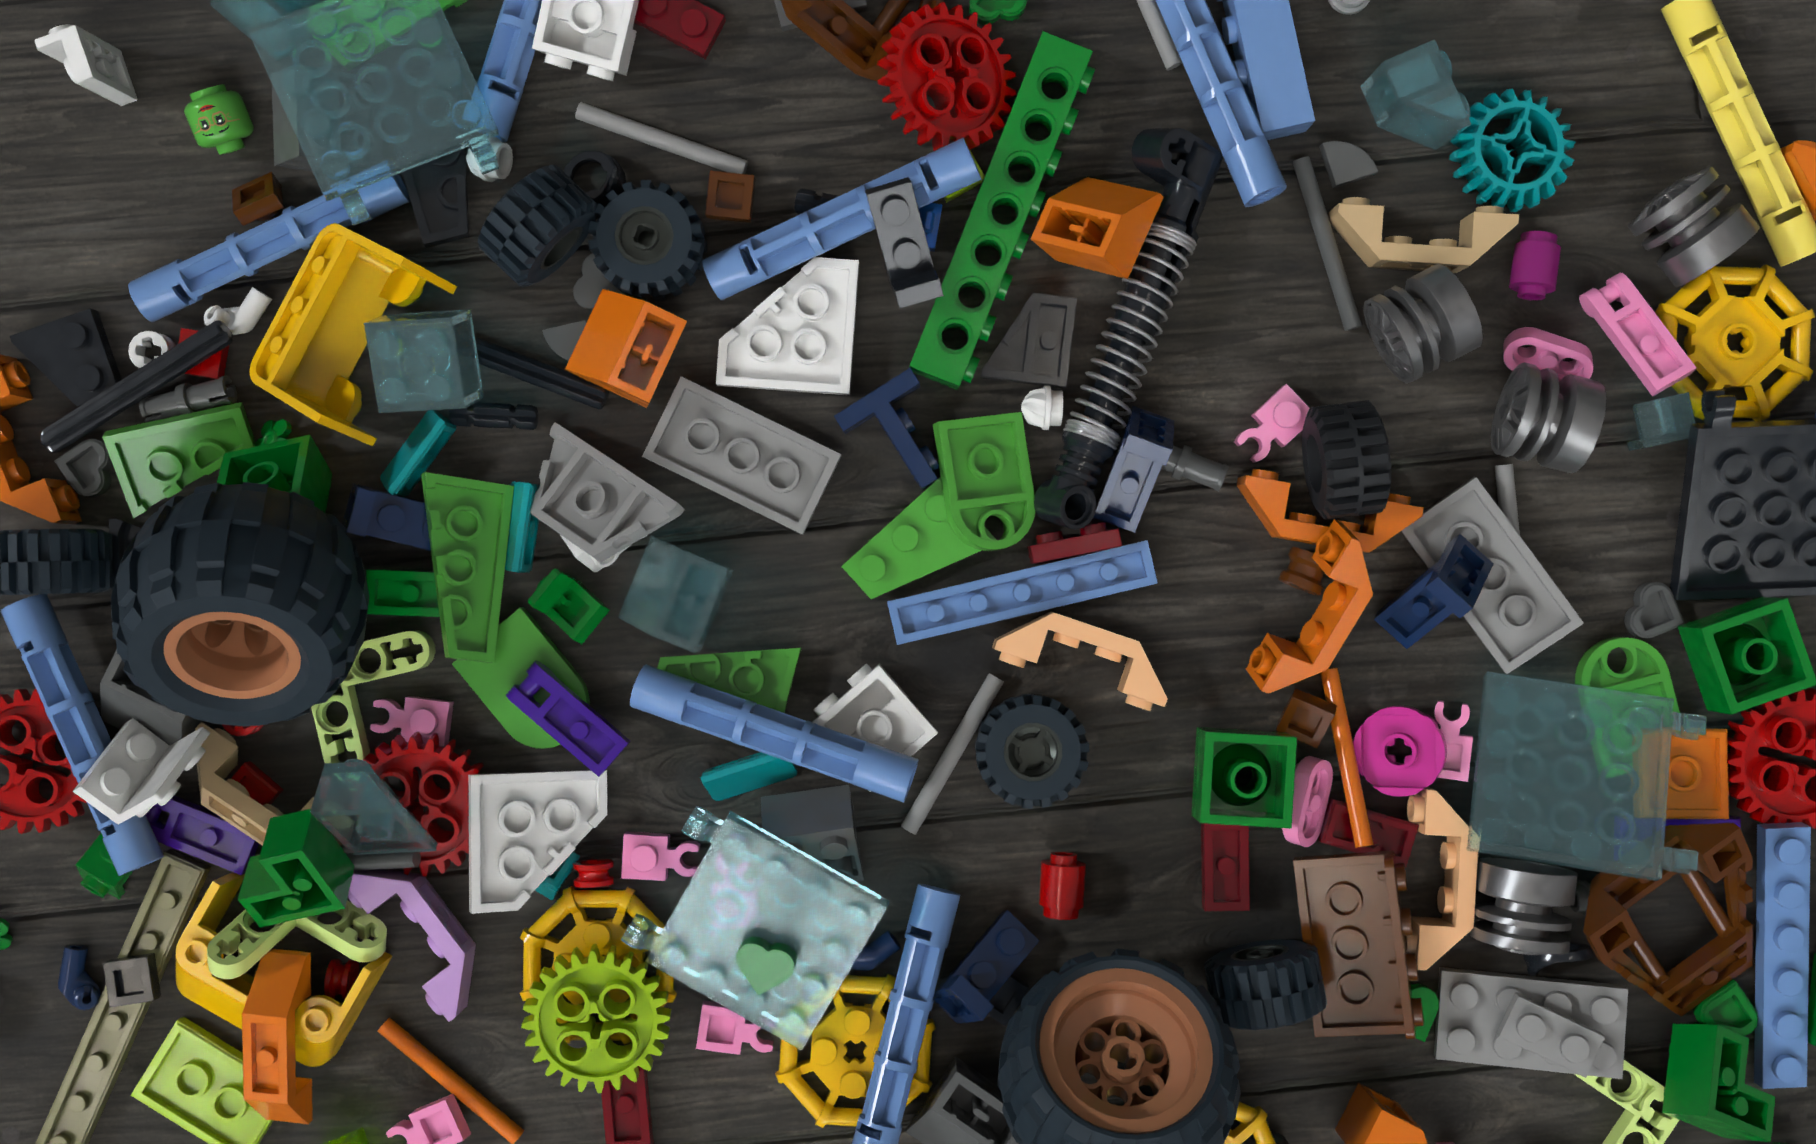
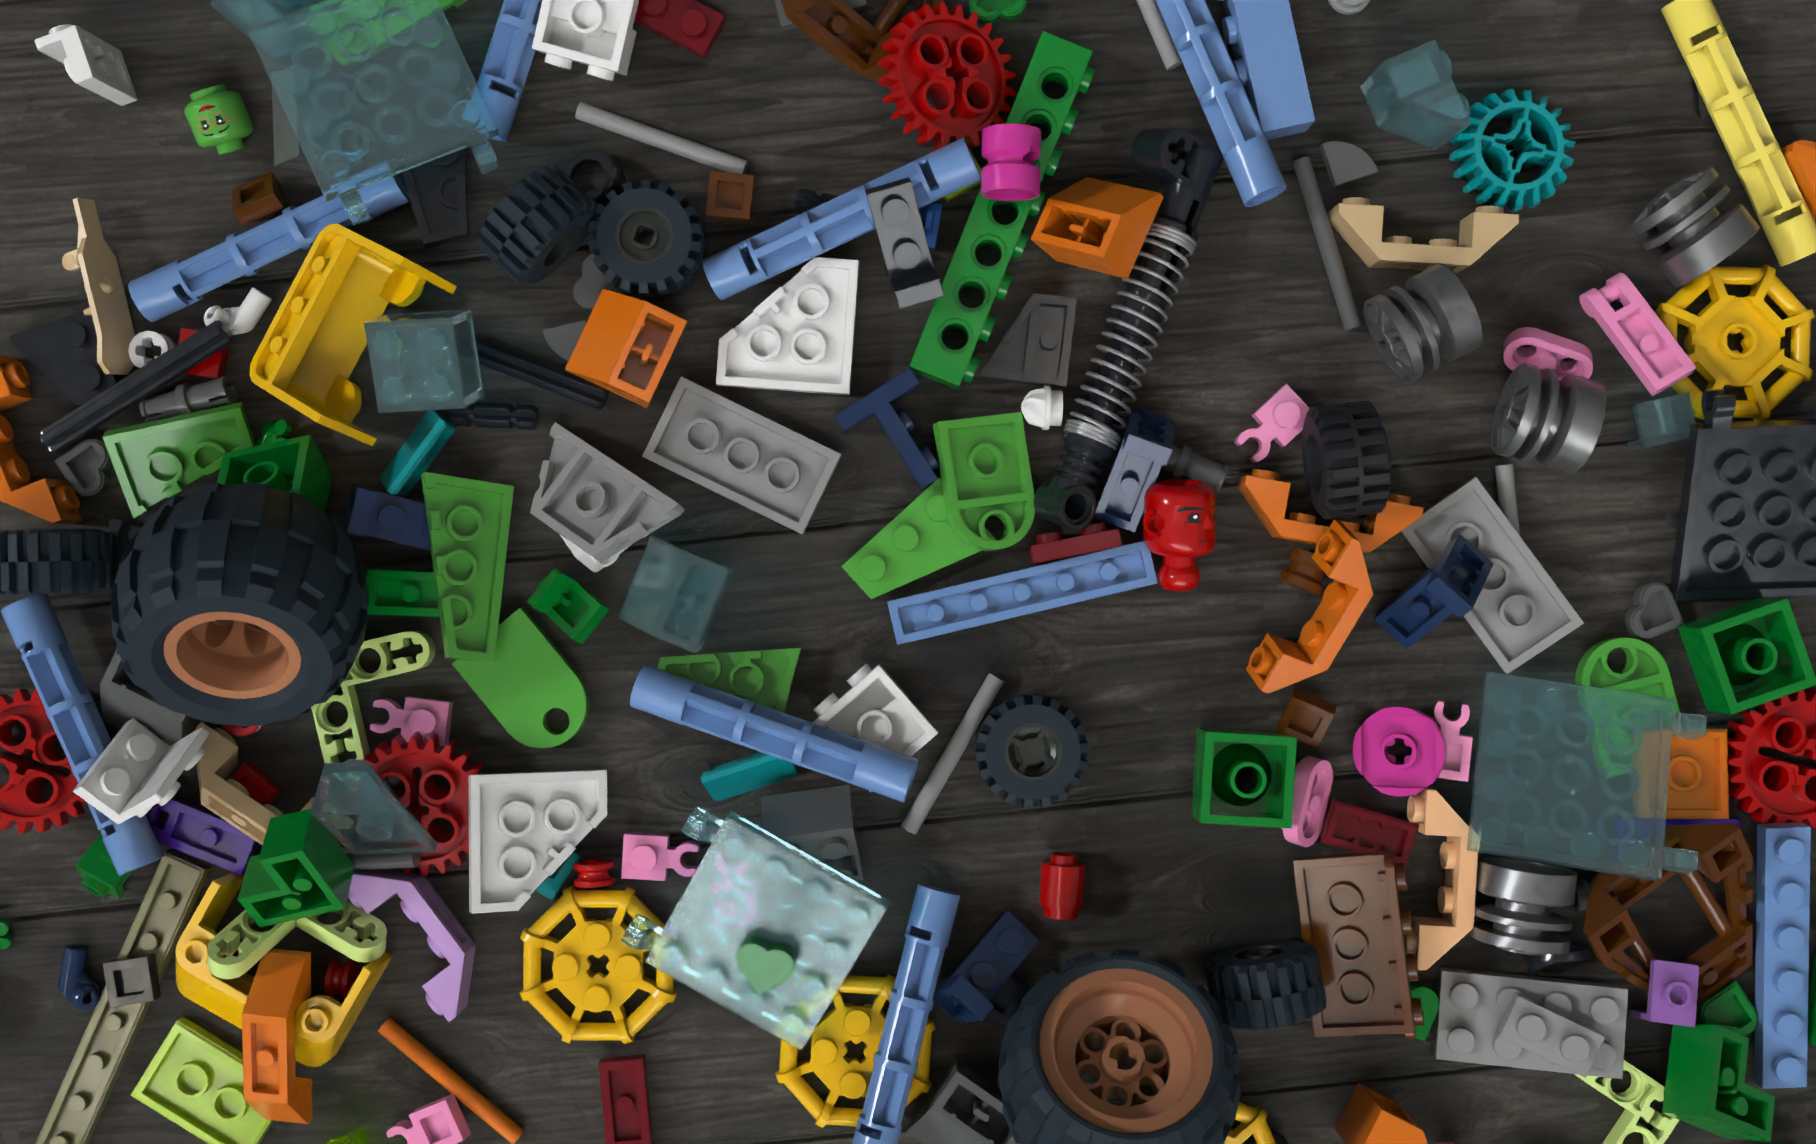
(103, 290): none -> tan piece
(505, 161): white plate -> none
(522, 529): teal slope -> none
(568, 719): dark purple plate -> none
(601, 1057): lime gear -> none
(725, 1031): bright pink plate -> none
(877, 952): dark blue arm -> none
(1010, 160): none -> dark pink wheel
(1137, 677): light nougat slope -> none
(1180, 527): none -> red piece
(1225, 867): dark red plate -> none
(1347, 760): orange bar -> none
(1535, 265): magenta brick -> none
(1671, 994): none -> medium lavender bracket

